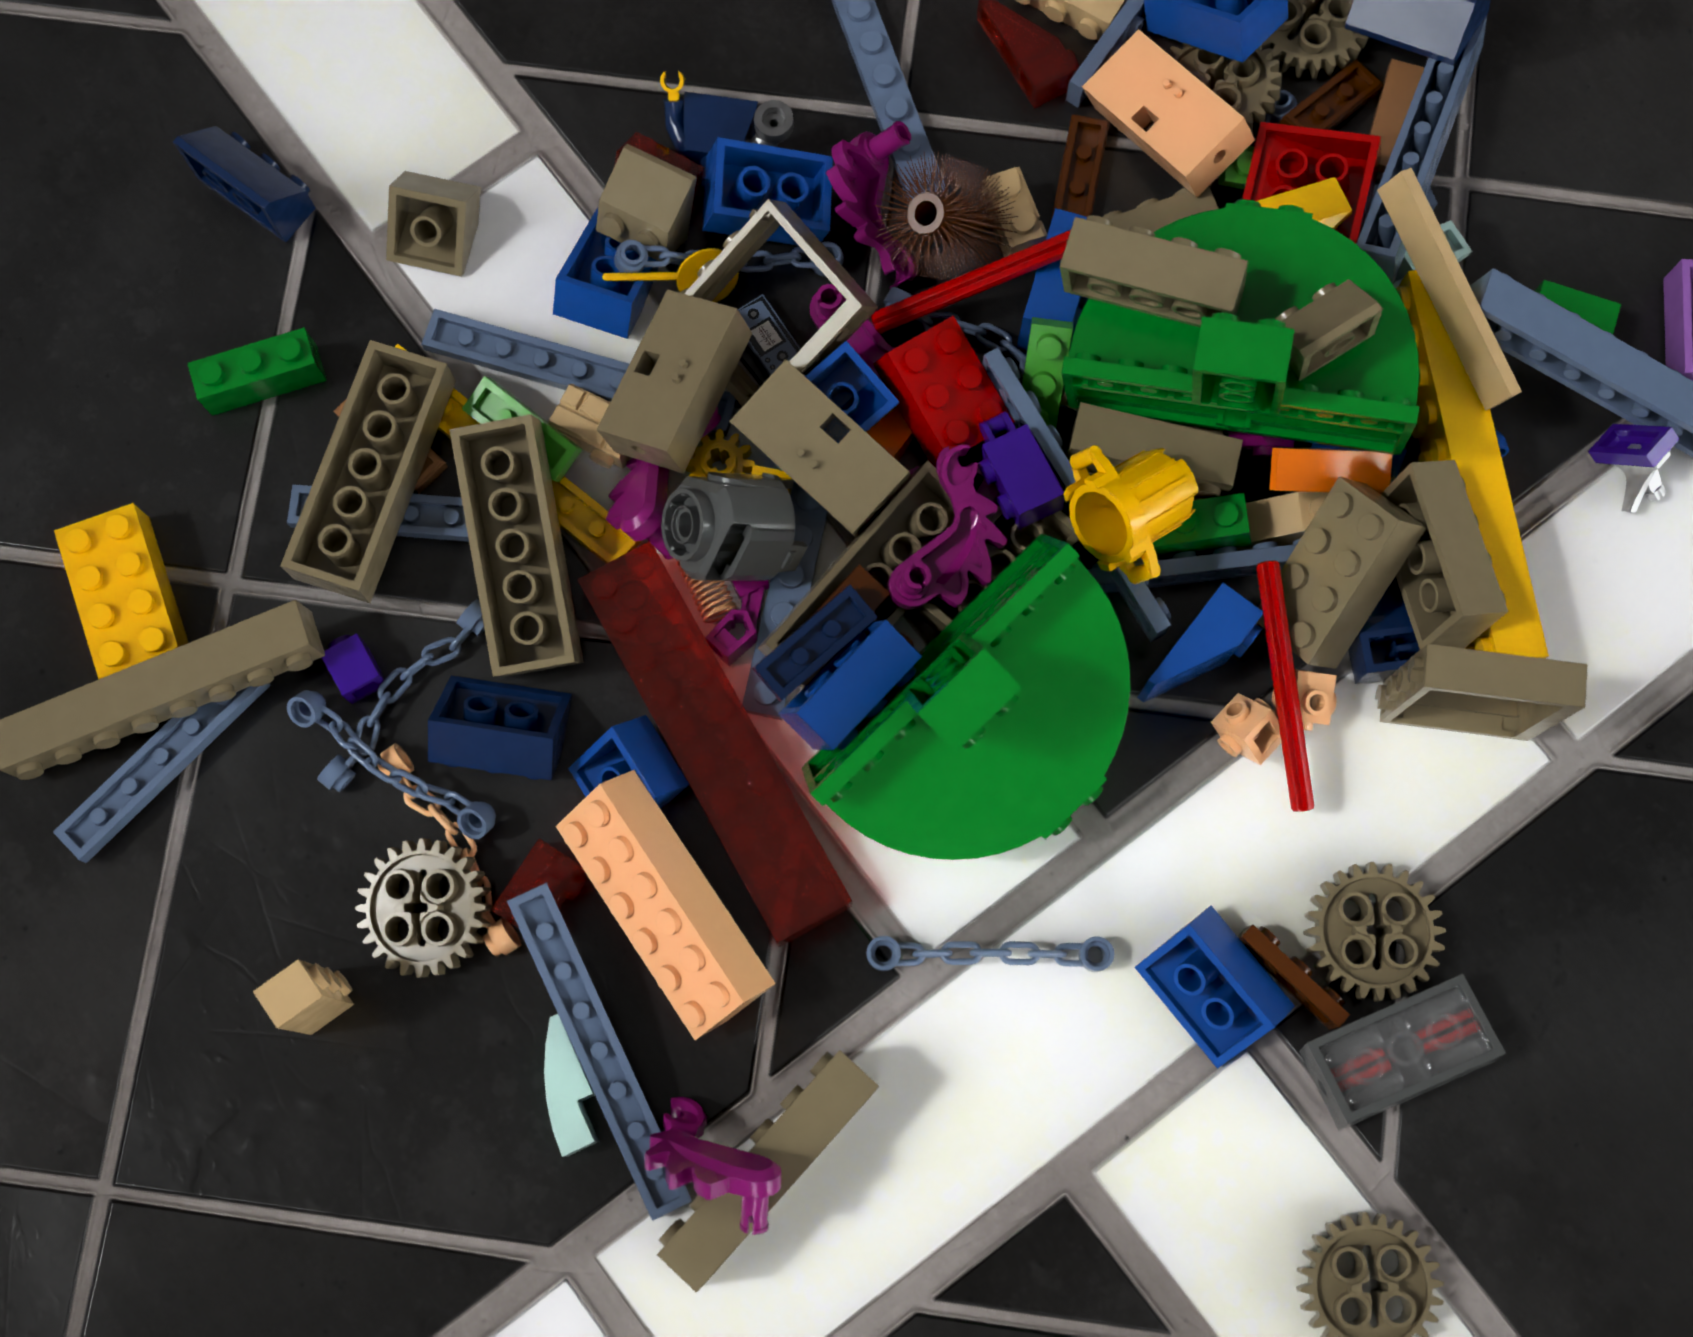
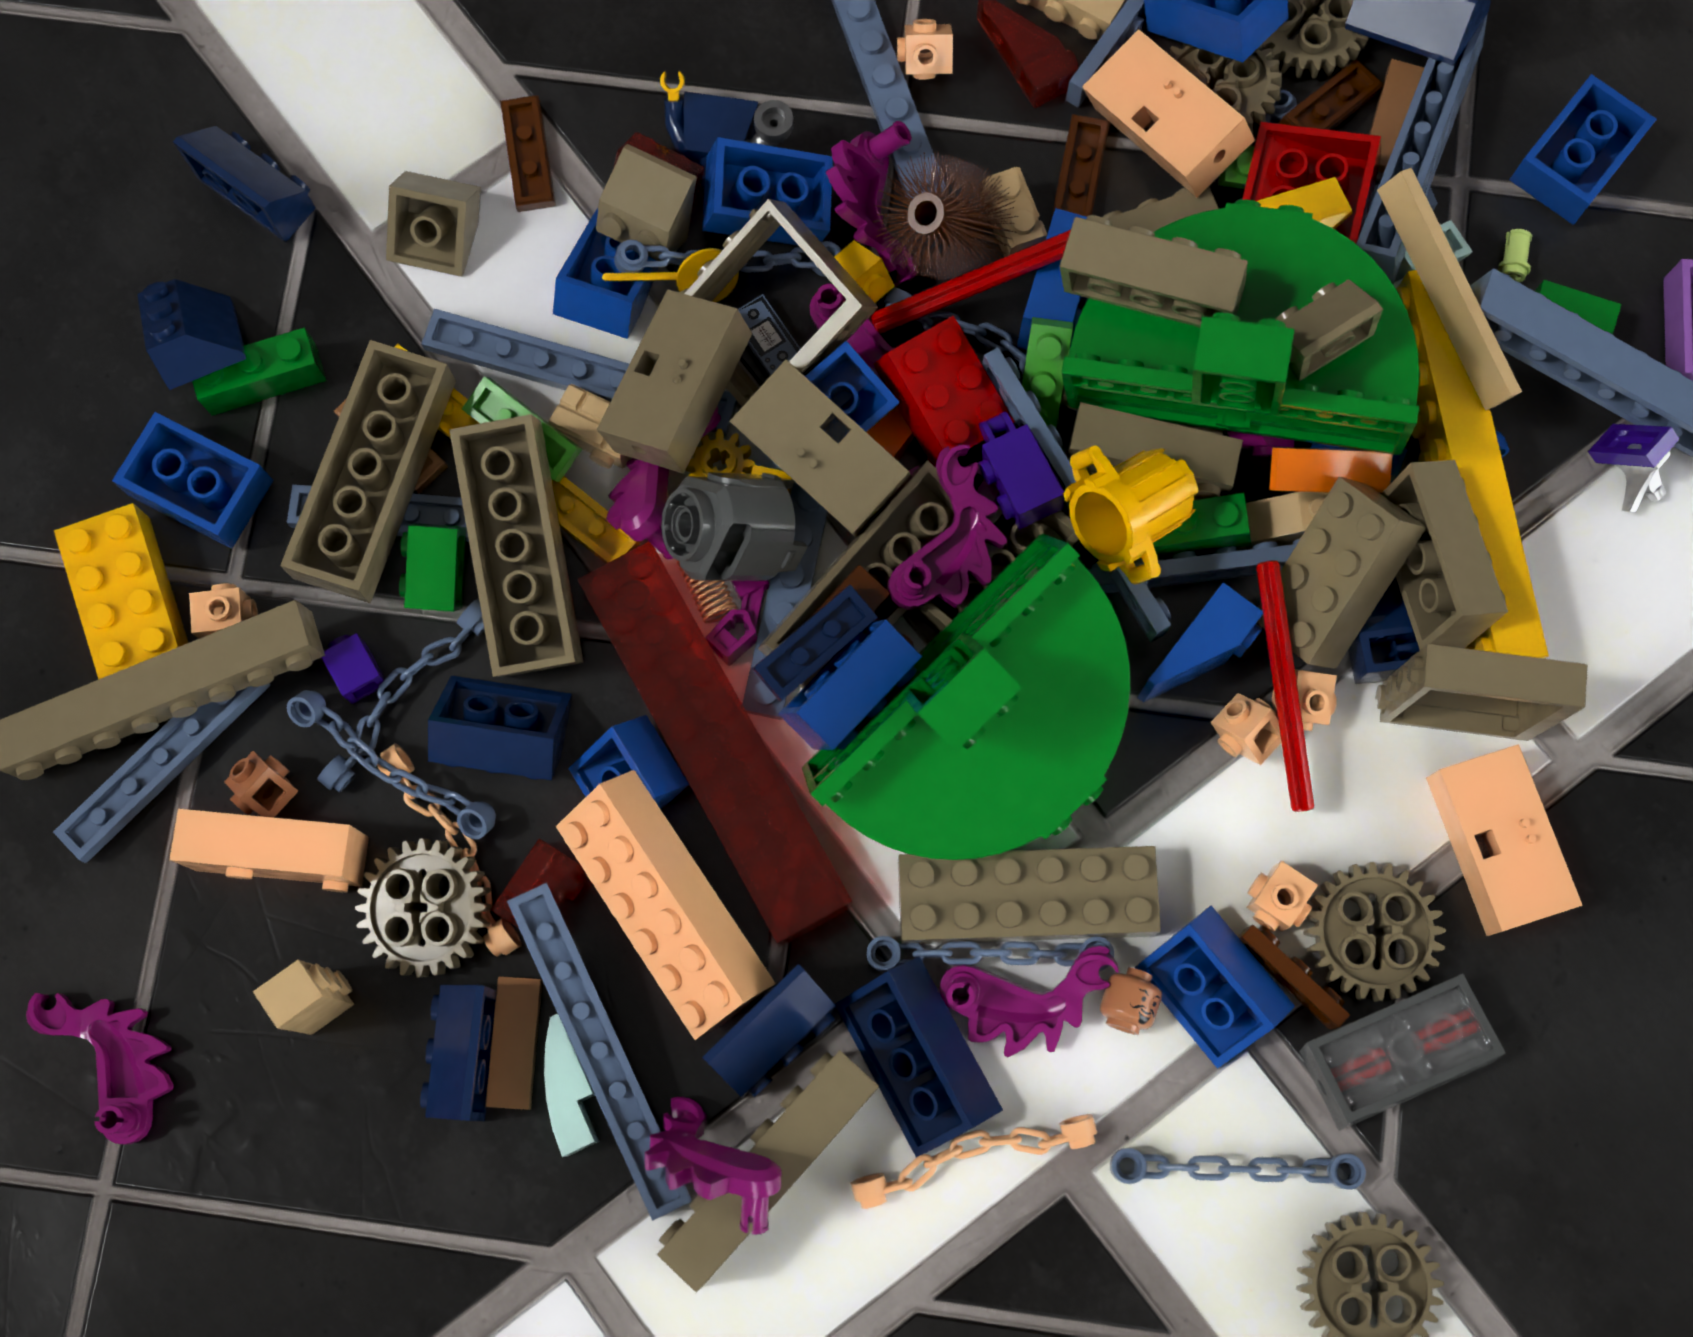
(123, 1058): none -> magenta animal
(189, 331): none -> dark blue slope
(193, 480): none -> blue brick
(219, 608): none -> light nougat brick
(260, 785): none -> nougat brick
(270, 848): none -> light nougat brick
(433, 567): none -> green brick
(459, 1053): none -> dark blue slope
(514, 1043): none -> medium nougat tile
(528, 153): none -> reddish brown tile
(771, 1033): none -> dark blue slope
(866, 270): none -> yellow brick
(871, 1189): none -> light nougat piece
(918, 1056): none -> dark blue slope
(926, 49): none -> light nougat brick
(1004, 1006): none -> magenta animal
(1030, 896): none -> dark tan brick
(1131, 1001): none -> nougat head
(1293, 891): none -> light nougat brick
(1355, 1179): none -> sand blue piece
(1503, 840): none -> light nougat brick
(1516, 254): none -> yellowish green pin
(1582, 149): none -> blue brick

